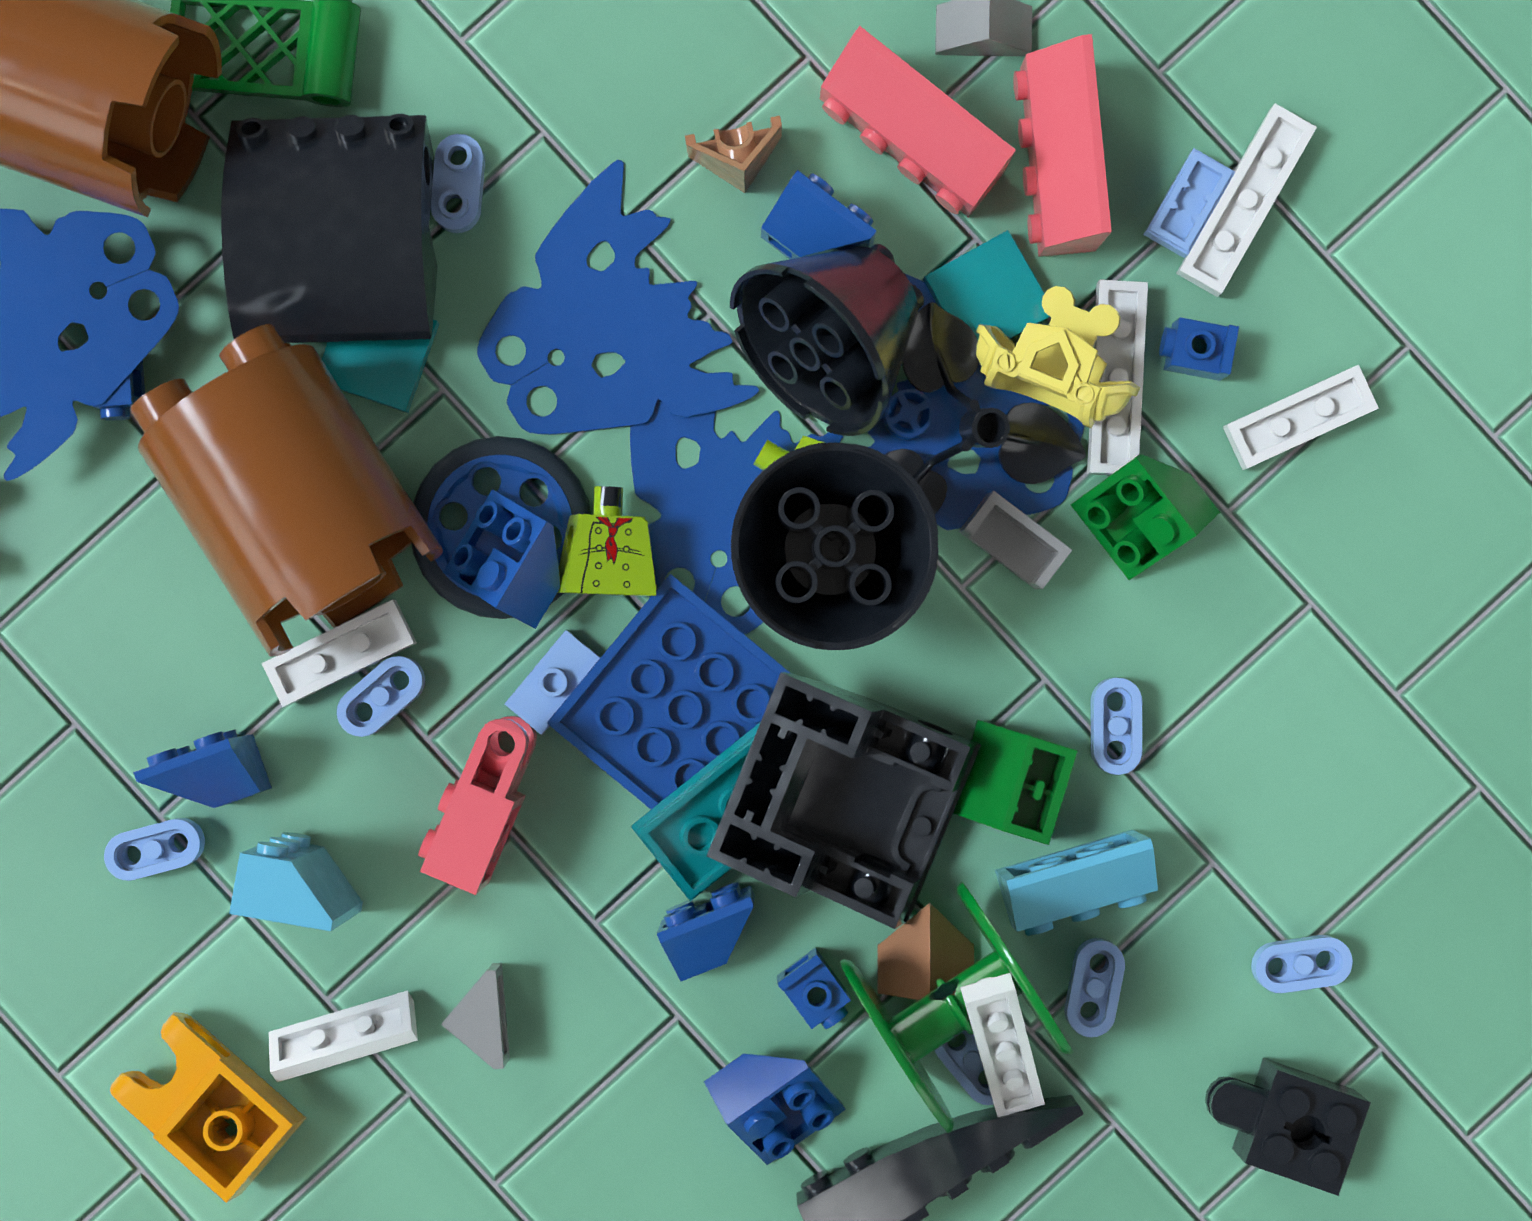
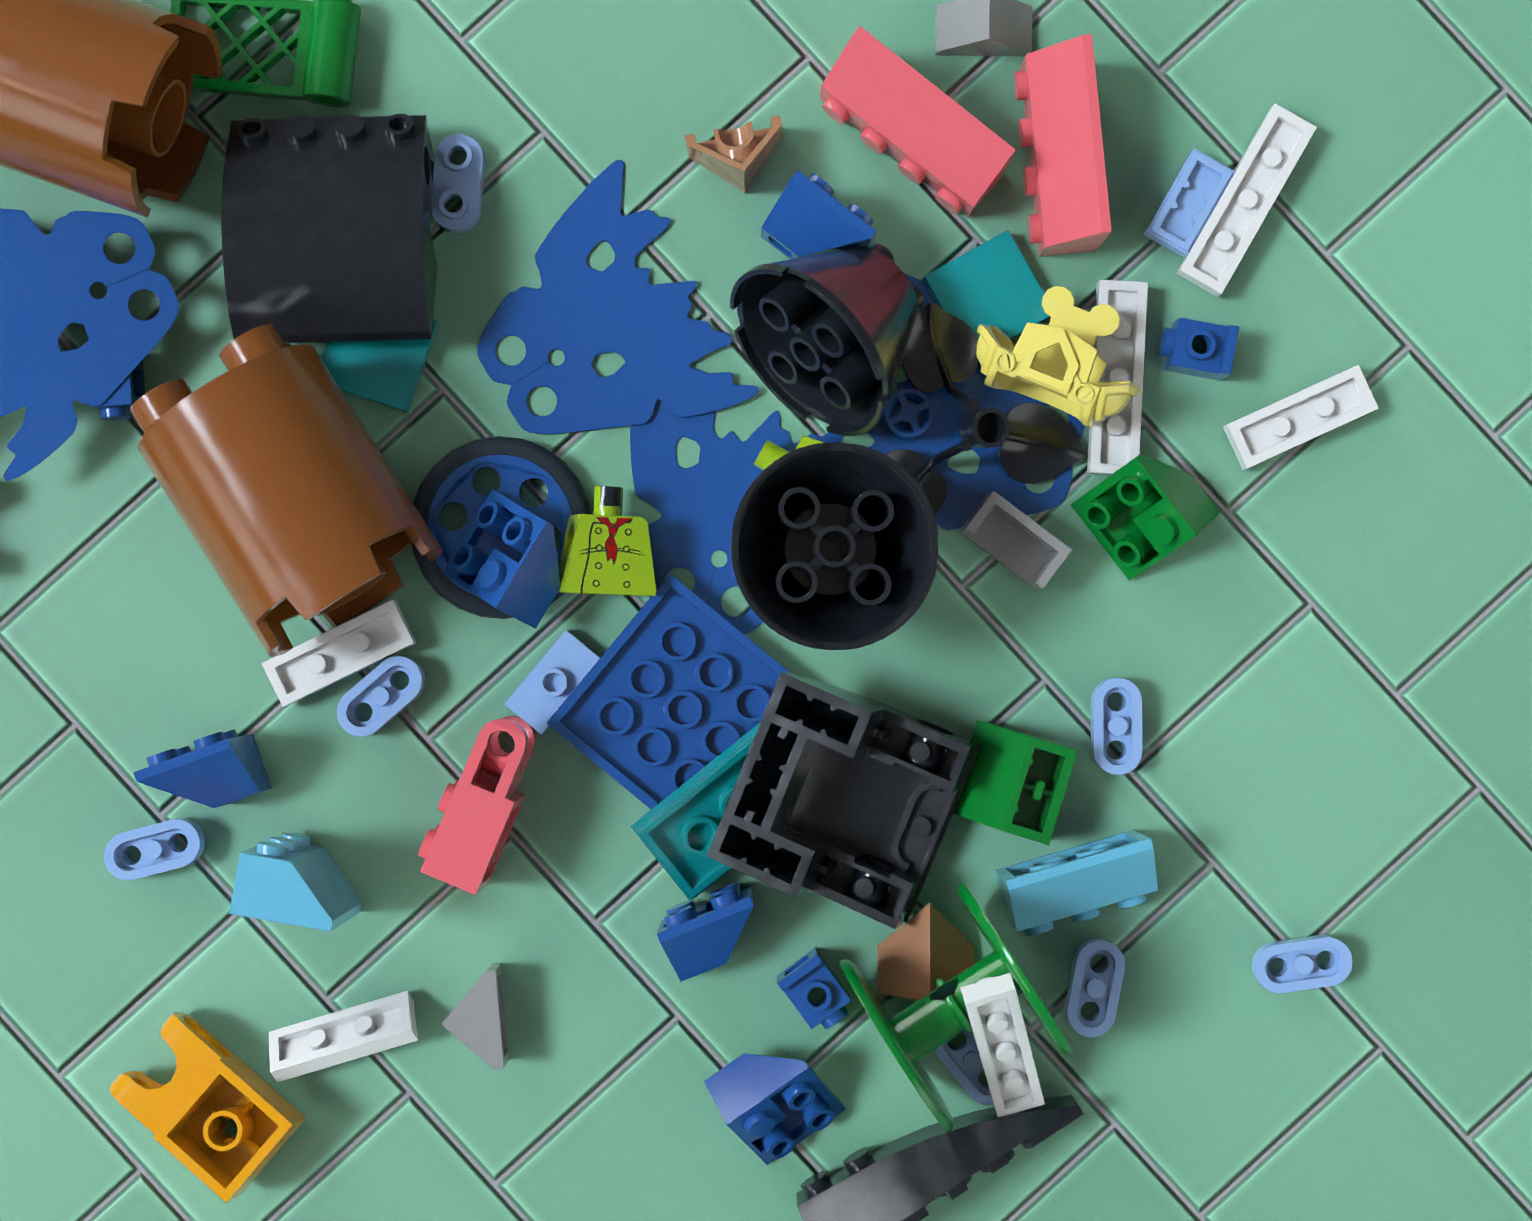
(1291, 1123): black brick -> none

